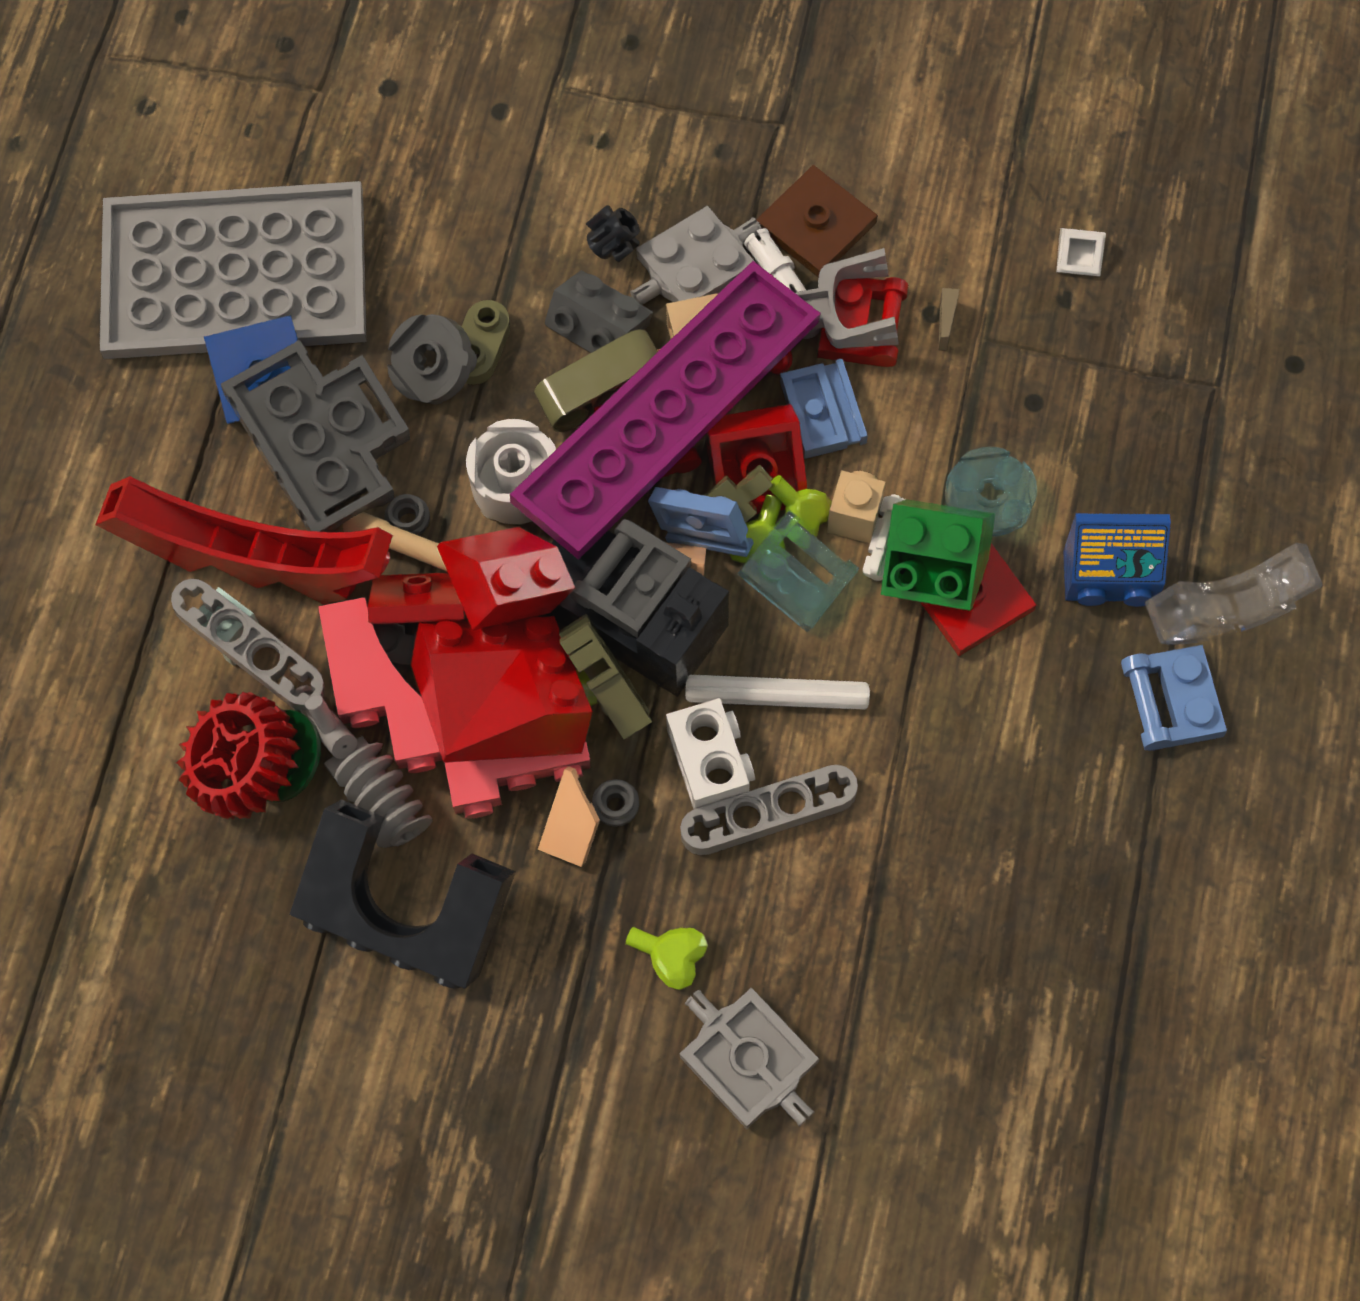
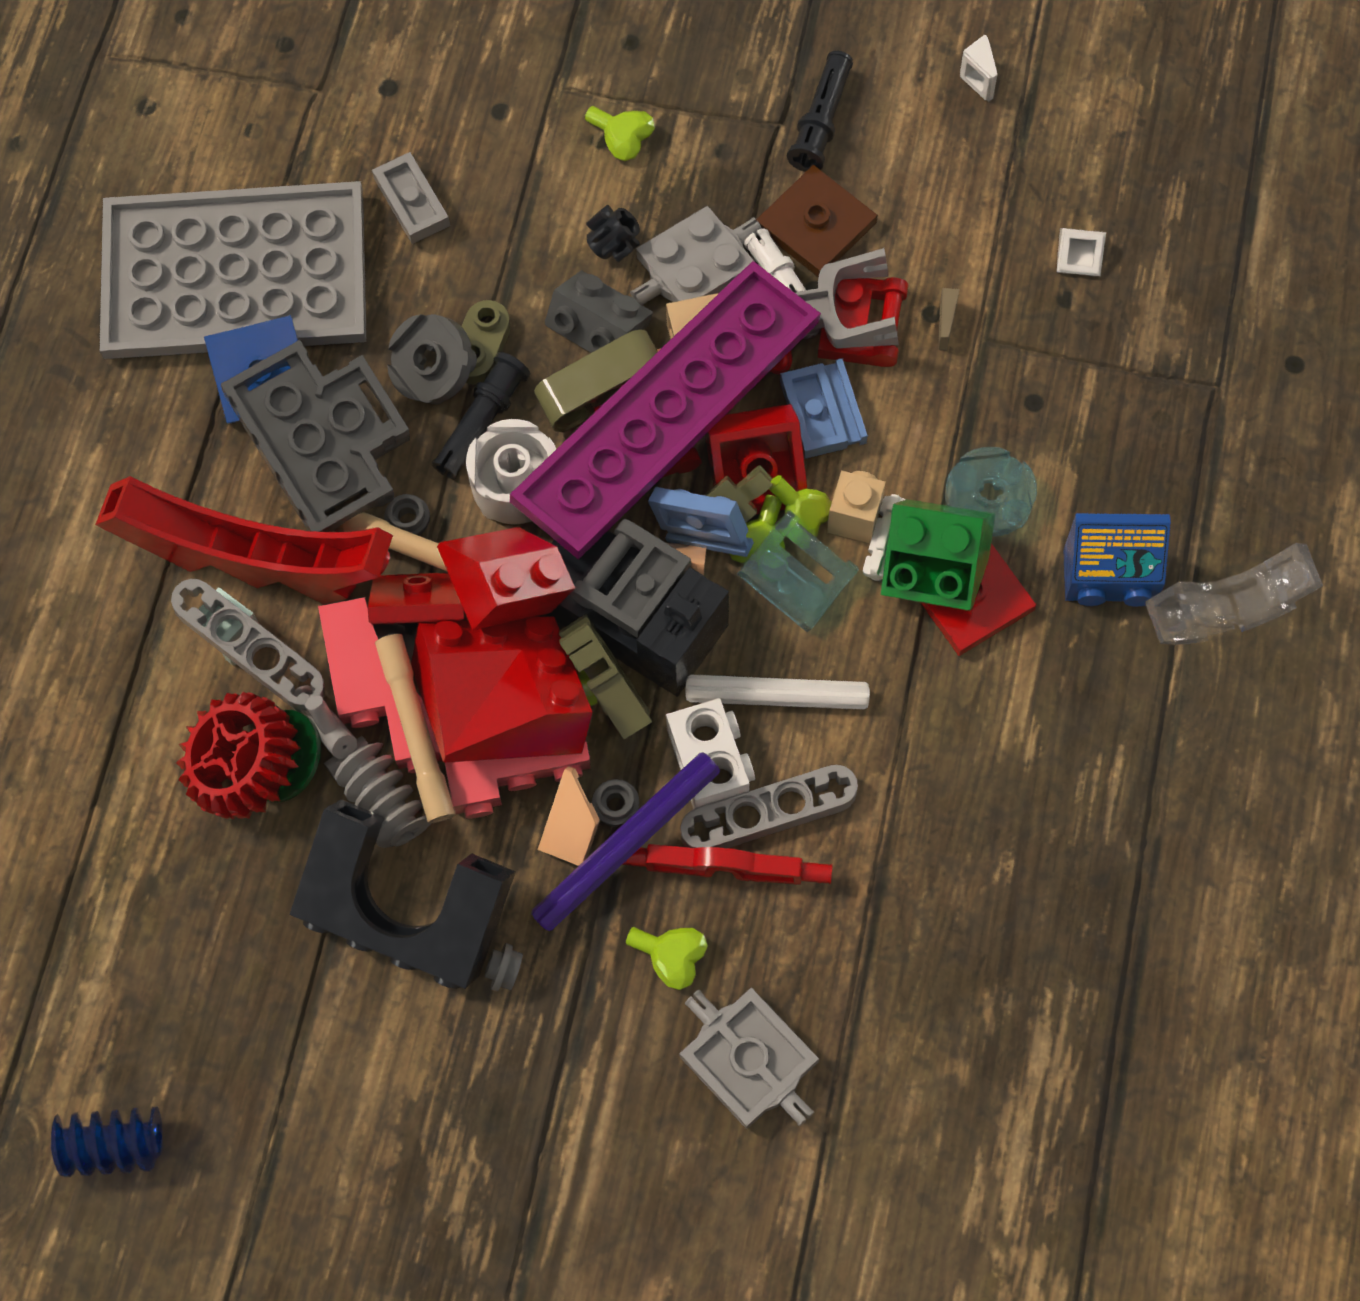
(106, 1145): none -> clear blue piece
(411, 197): none -> light grey plate
(430, 779): none -> tan piece
(490, 398): none -> black pin
(503, 967): none -> dark grey plate
(622, 131): none -> lime rock
(625, 841): none -> dark purple axle
(742, 864): none -> red piece
(817, 126): none -> black pin
(979, 68): none -> white slope
(1187, 692): medium blue plate -> none

